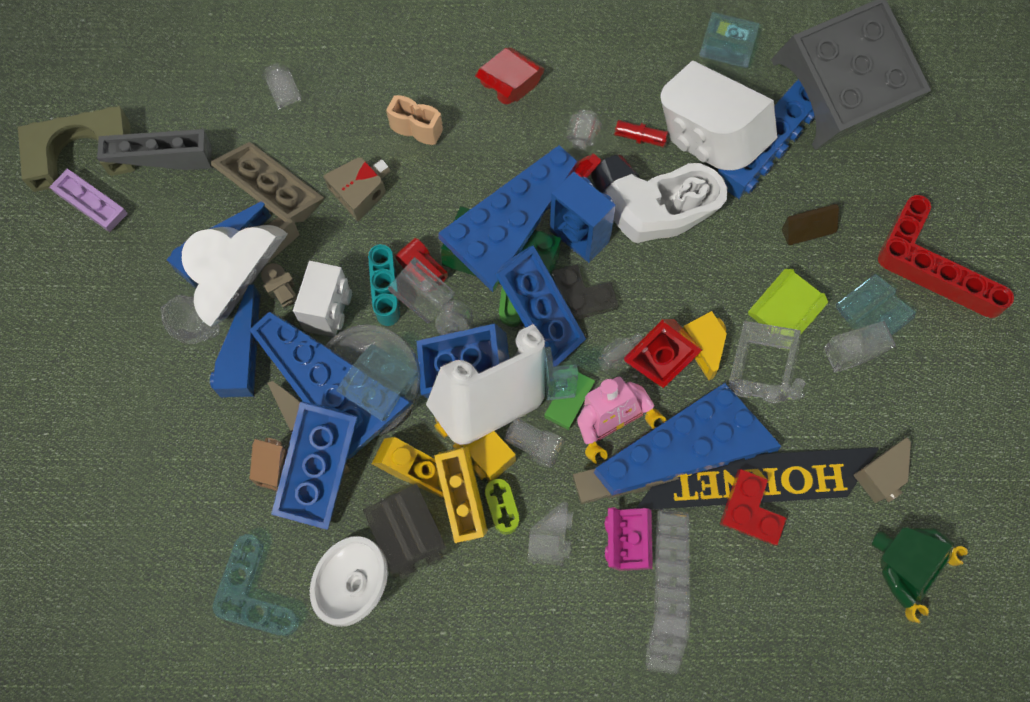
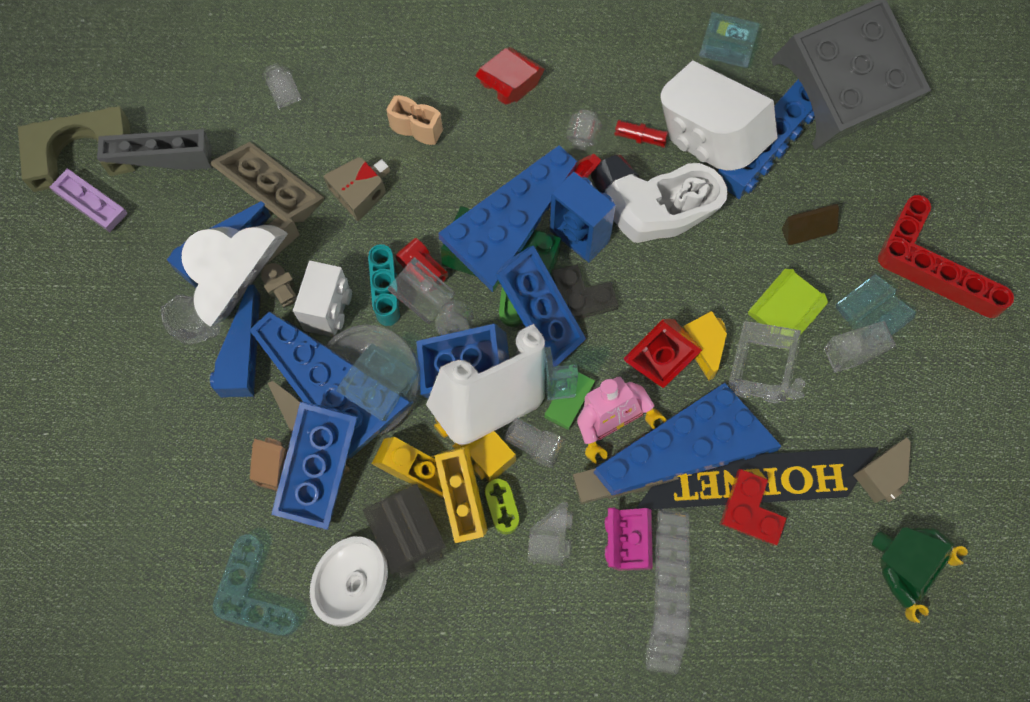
(615, 351): clear plant -> none

